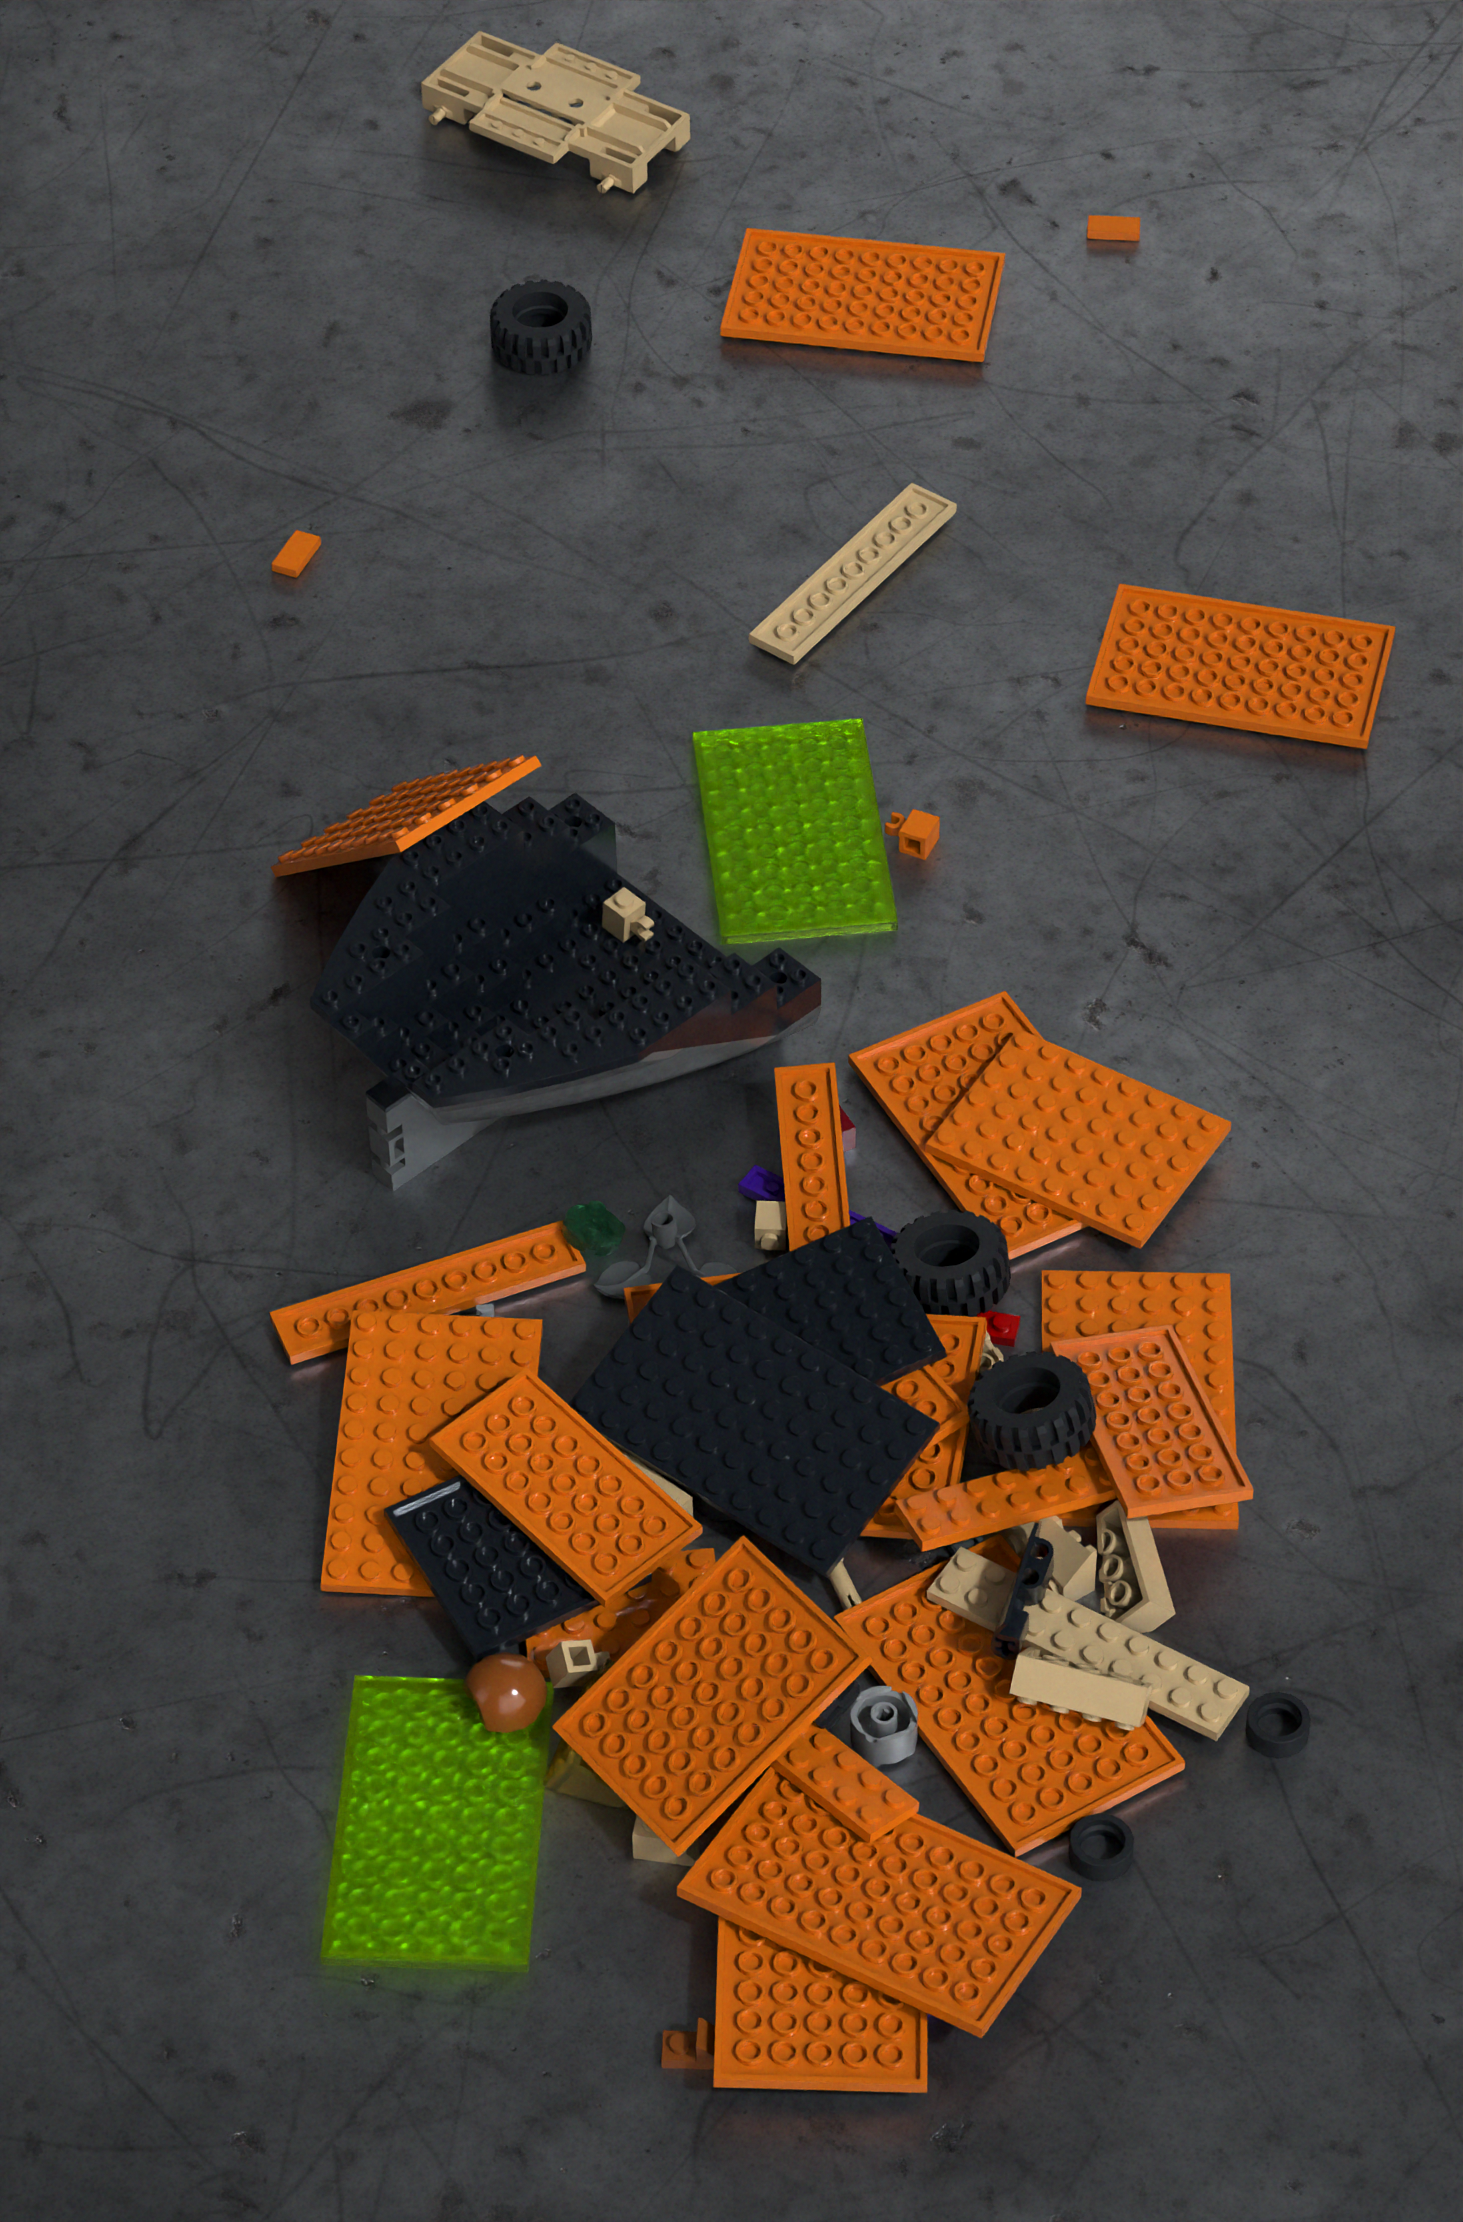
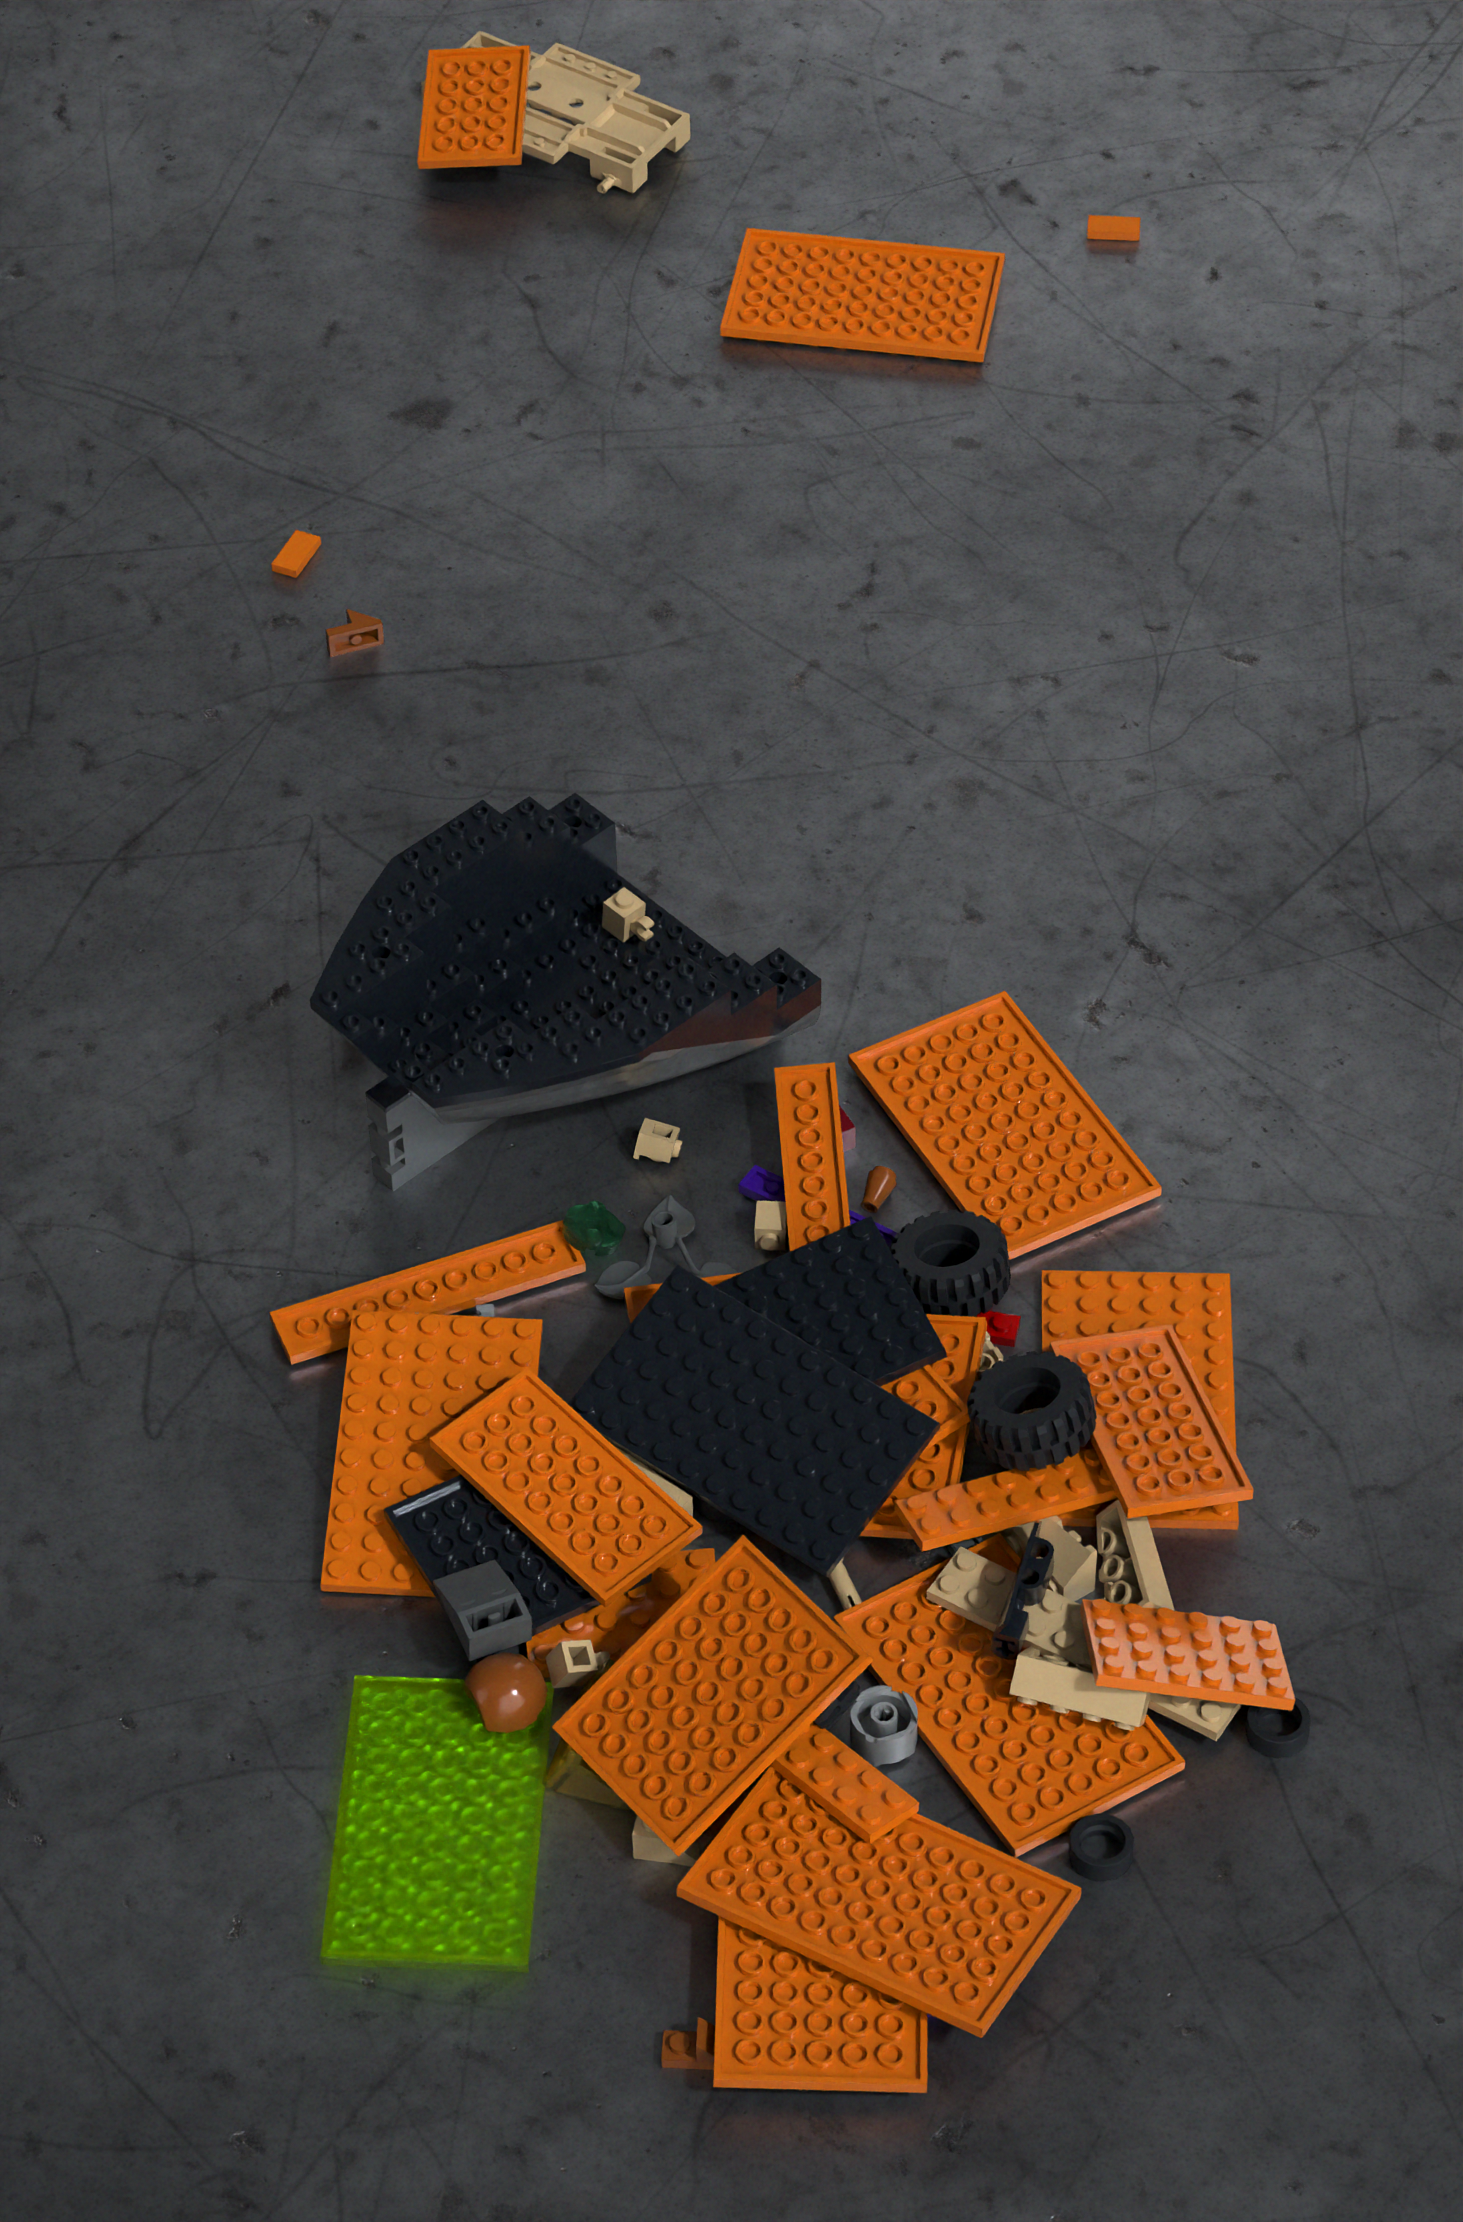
(358, 634): none -> dark orange slope
(404, 815): orange plate -> none
(474, 107): none -> orange plate
(485, 1609): none -> dark grey slope
(546, 349): black tyre -> none
(658, 1141): none -> tan brick
(793, 831): clear neon green plate -> none
(852, 573): tan plate -> none
(878, 1187): none -> dark orange cone
(916, 833): orange brick -> none
(1079, 1138): orange plate -> none
(1186, 1654): none -> orange plate
(1241, 666): orange plate -> none

